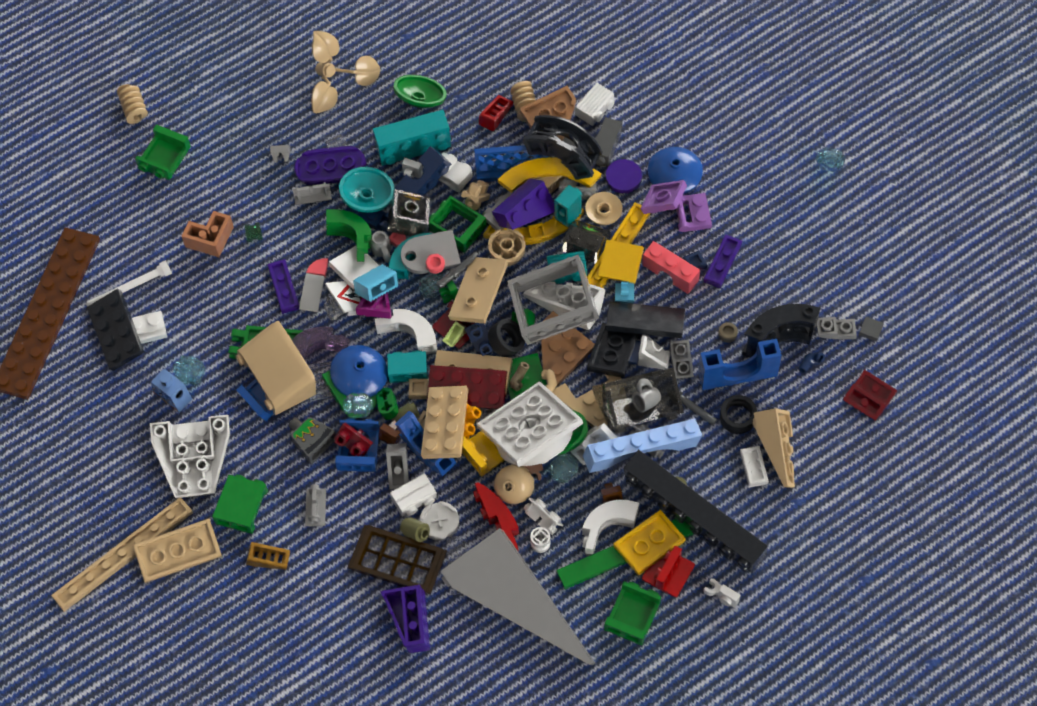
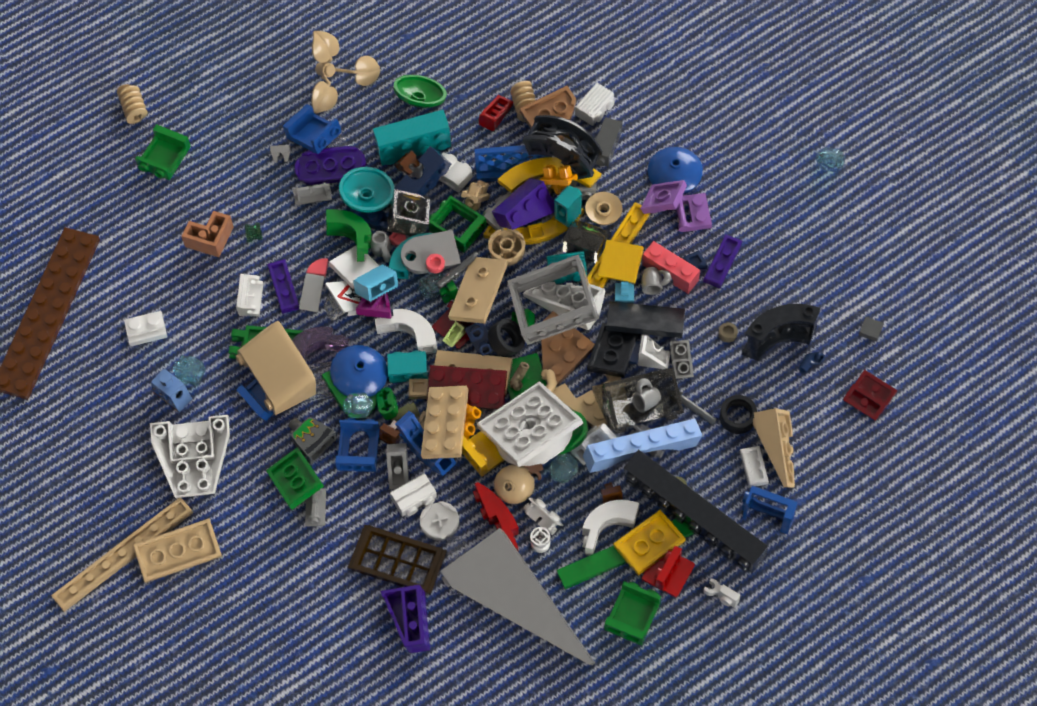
(115, 329): black plate -> none
(162, 269): white piece -> none
(239, 503): green panel -> none
(249, 295): none -> white hinge
(259, 562): pearl gold slope -> none
(294, 478): none -> green plate
(311, 130): none -> blue panel
(353, 440): dark red hips -> none
(405, 161): none -> reddish brown tile
(415, 529): olive brick -> none
(558, 180): none -> light orange hips
(623, 176): dark purple tile -> none
(652, 280): none -> light grey piece
(761, 365): blue arch -> none
(787, 515): none -> blue panel
(836, 329): light grey slope -> none

